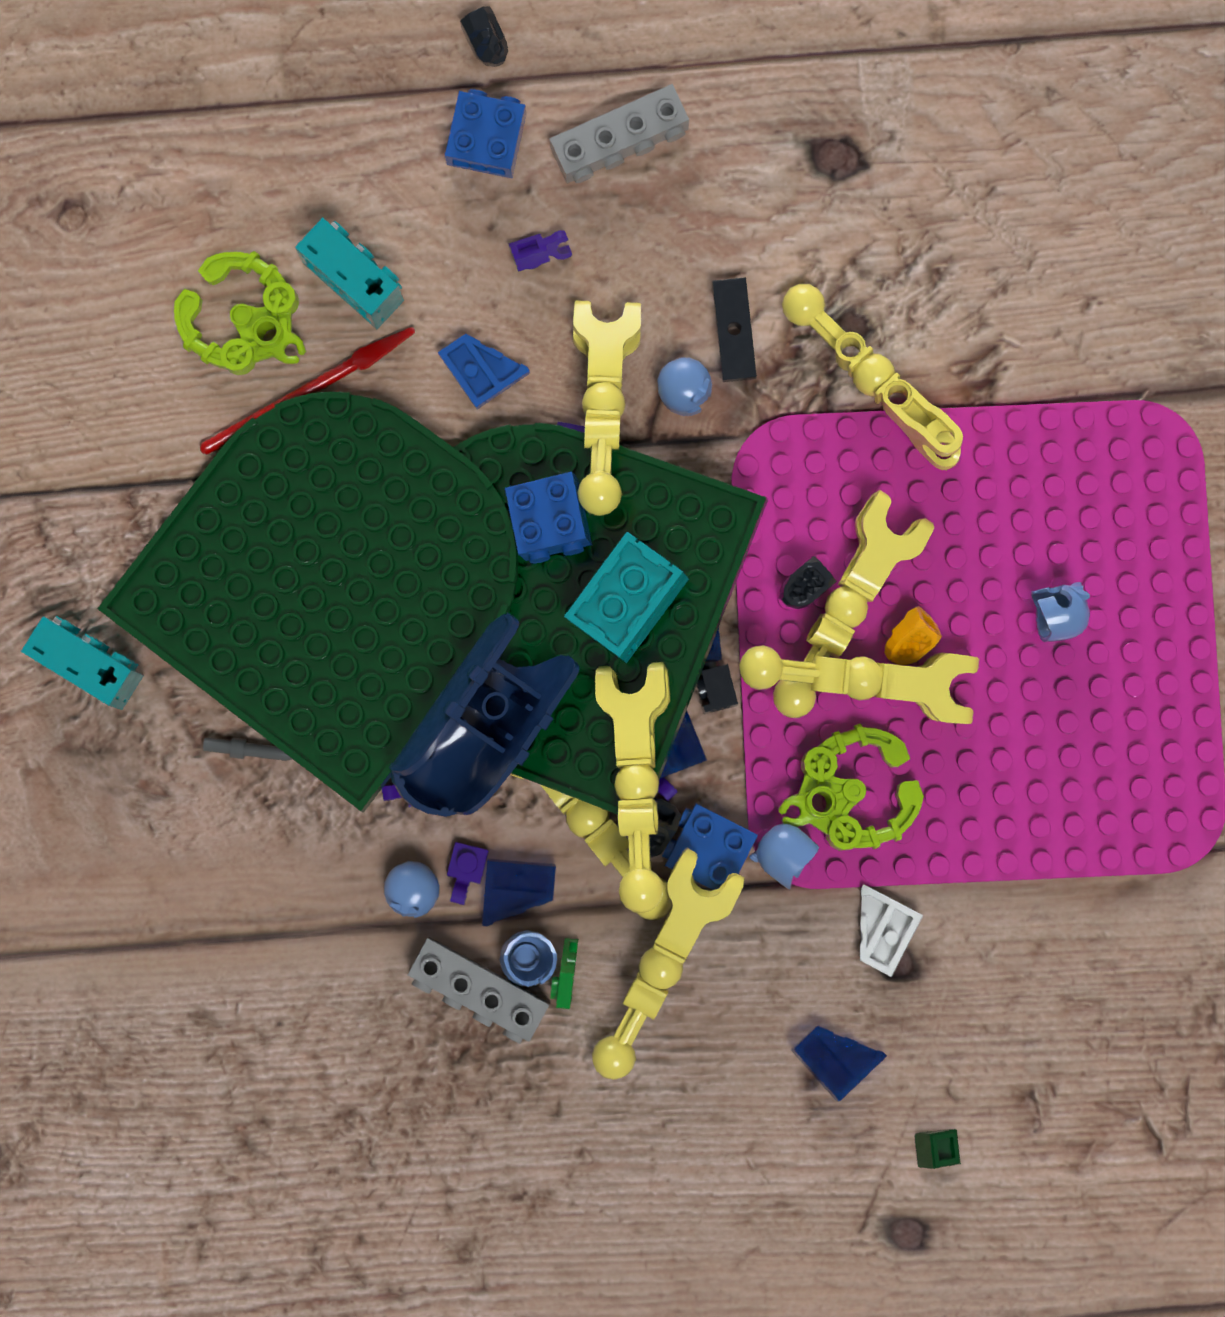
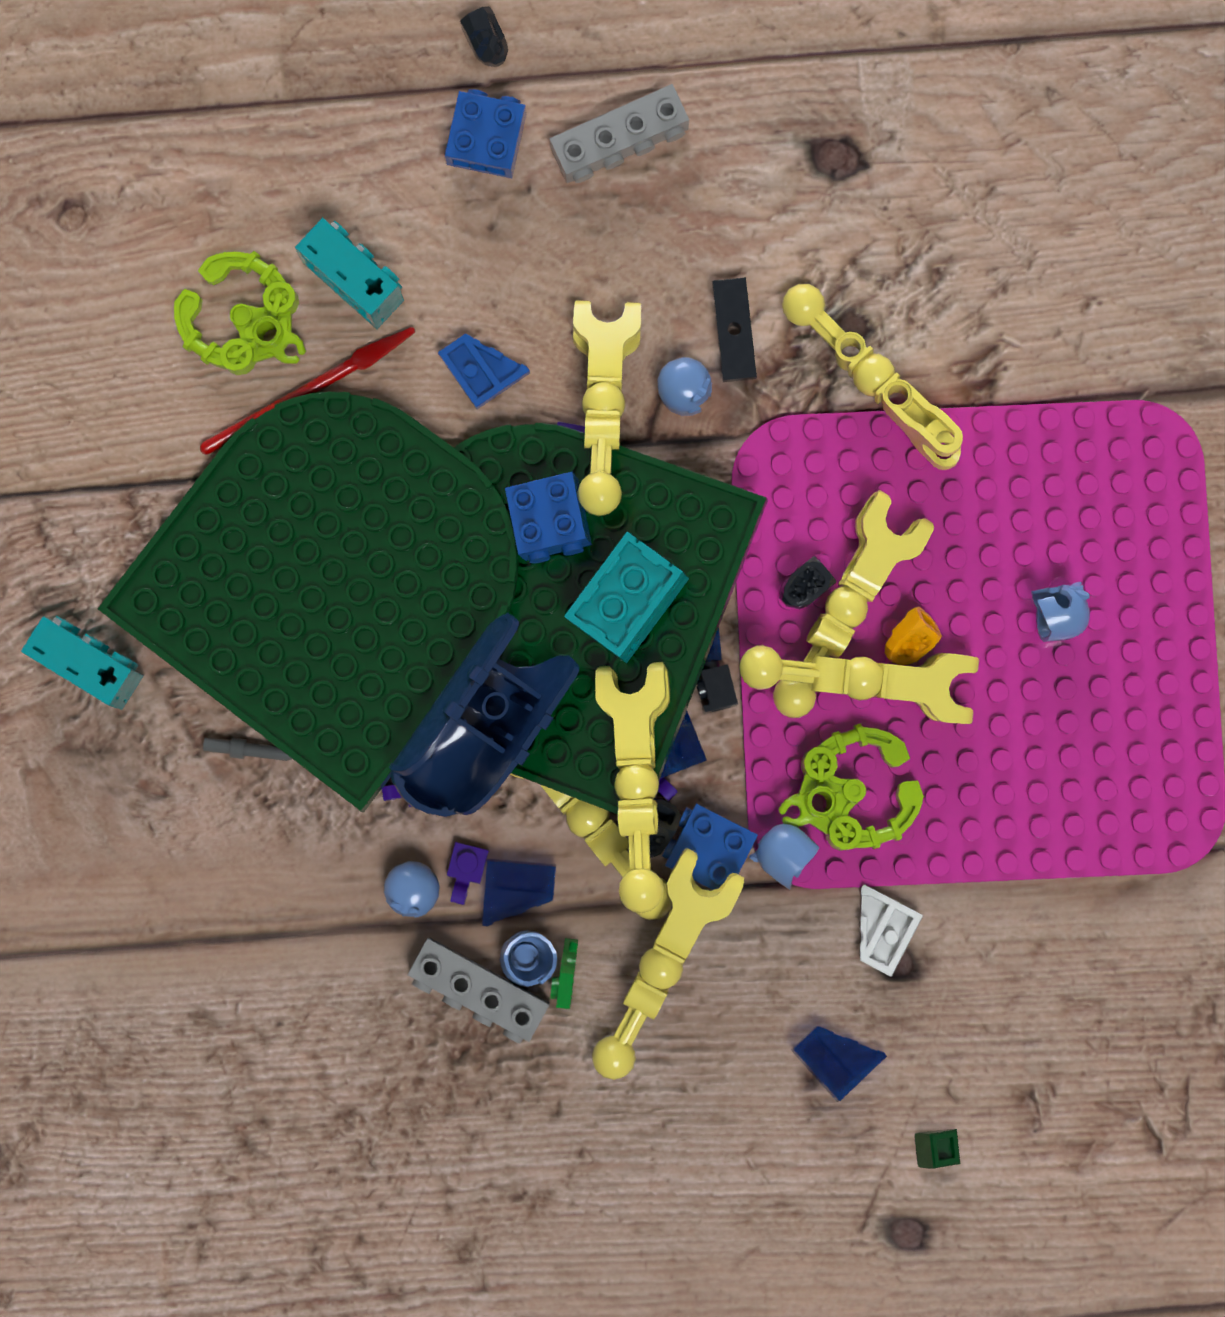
(535, 250): dark purple plate -> none

